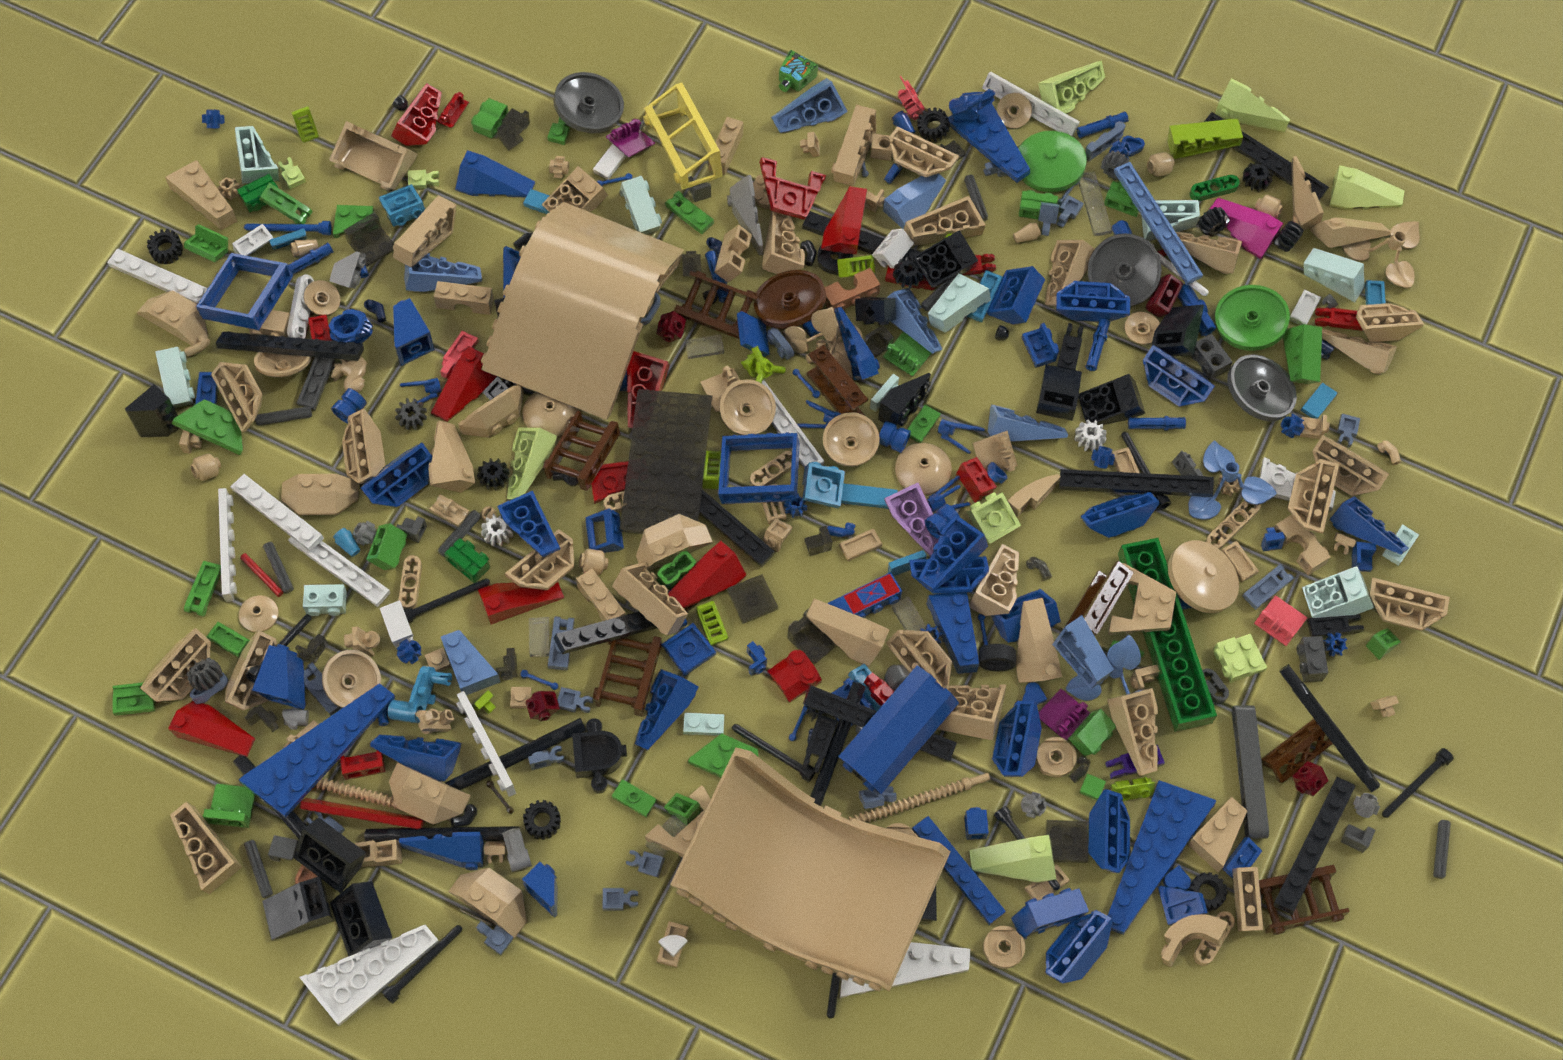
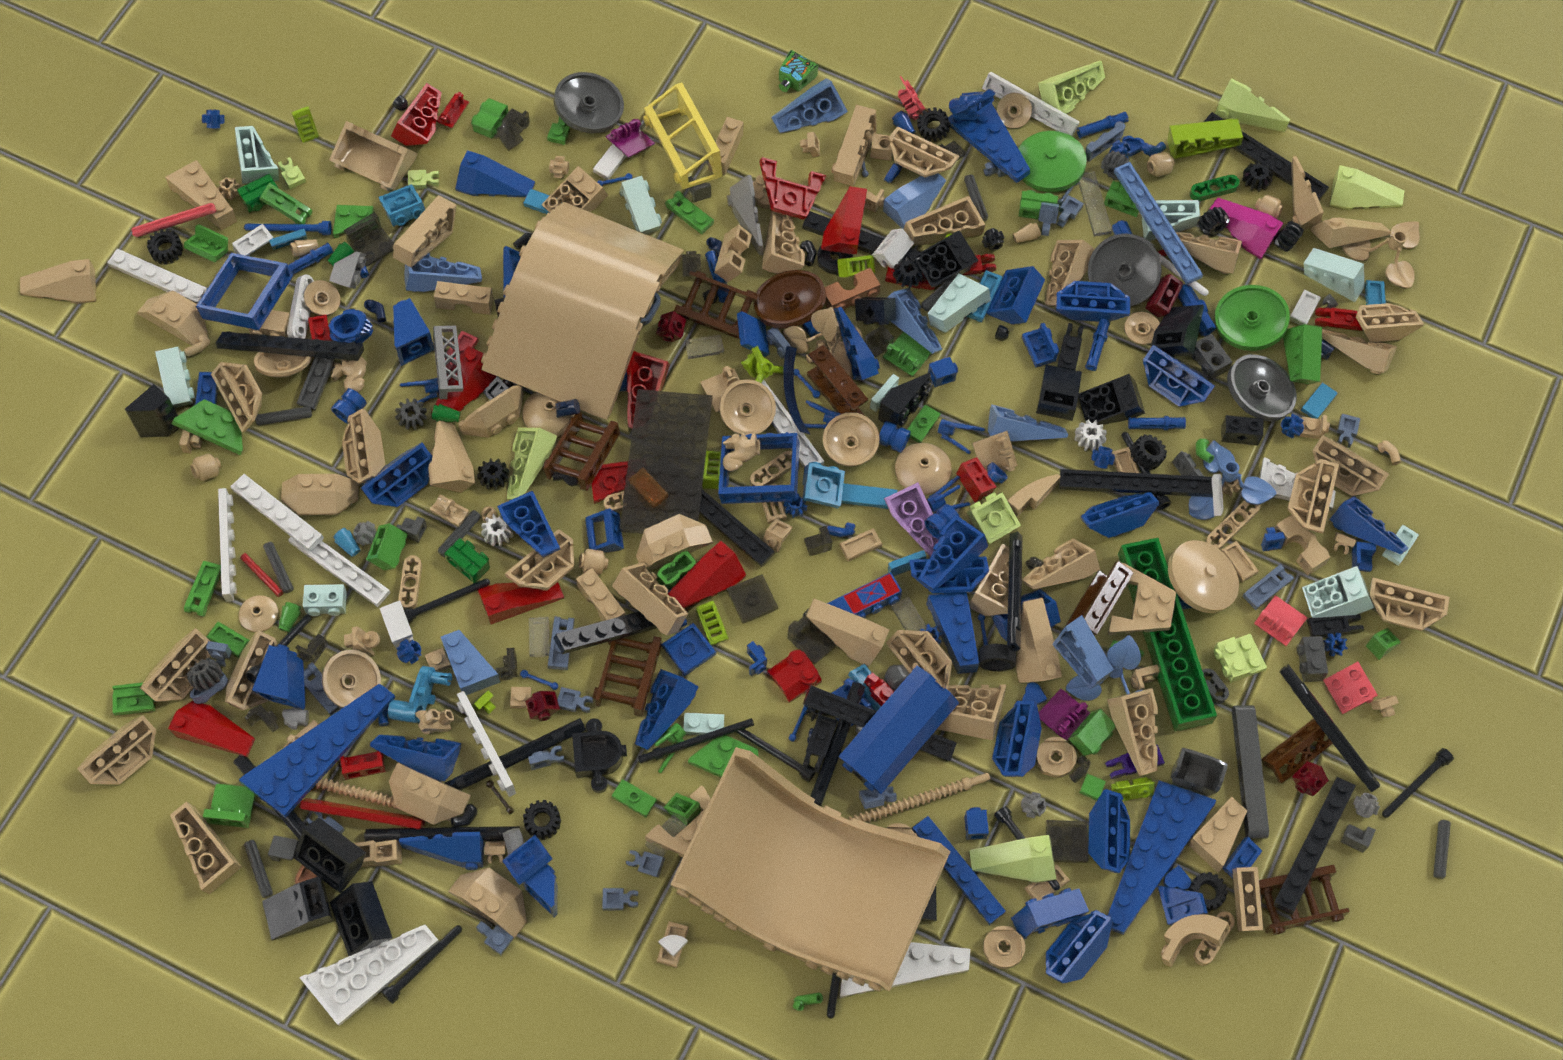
(67, 281): none -> tan wedge
(120, 753): none -> tan wedge
(173, 220): none -> coral axle
(219, 652): none -> sand blue plate
(288, 617): none -> bright green cone
(342, 251): none -> green cone
(441, 363): none -> light grey fence
(445, 414): none -> green cone
(527, 859): none -> blue tile
(567, 408): none -> dark blue piece
(648, 487): none -> clear orange plate
(658, 752): none -> black bar
(672, 734): none -> bright green plant
(743, 450): none -> tan animal
(788, 379): none -> dark blue sticker
(807, 999): none -> bright green arm
(942, 371): none -> blue brick
(993, 239): none -> black gear
(1014, 592): none -> black piece
(1069, 563): none -> tan wedge
(1145, 459): none -> black tyre
(1151, 149): none -> blue arm
(1198, 772): none -> dark grey piece
(1201, 450): none -> bright green arm
(1217, 494): none -> white tile
(1242, 430): none -> black brick
(1350, 688): none -> coral hinge

